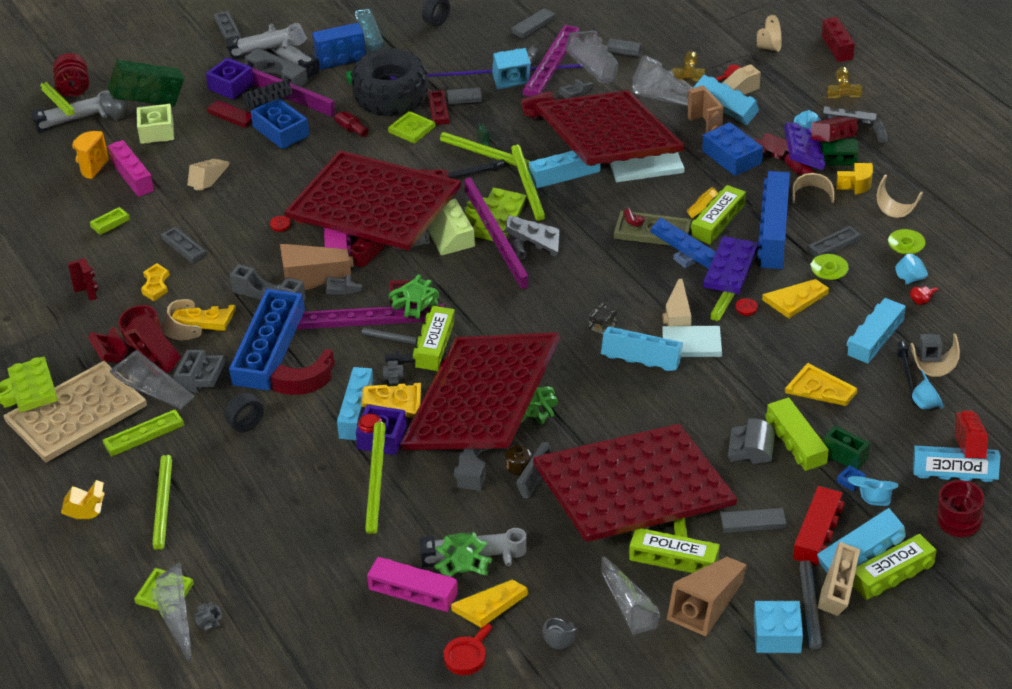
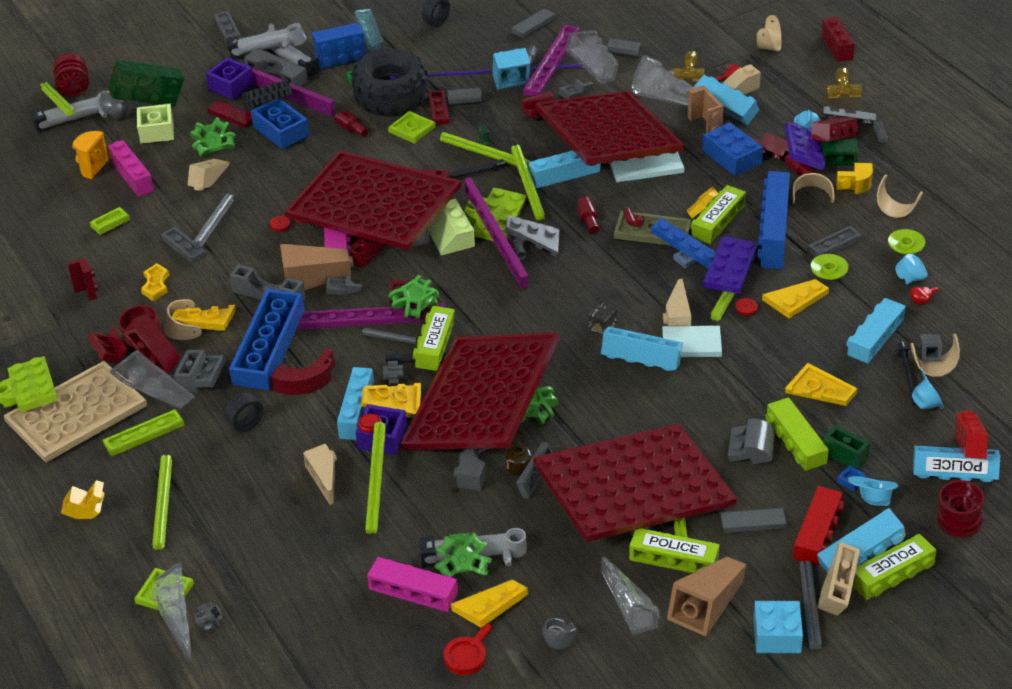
(211, 139): none -> bright green piece
(213, 220): none -> dark grey axle
(321, 466): none -> tan slope
(588, 214): none -> dark red arm

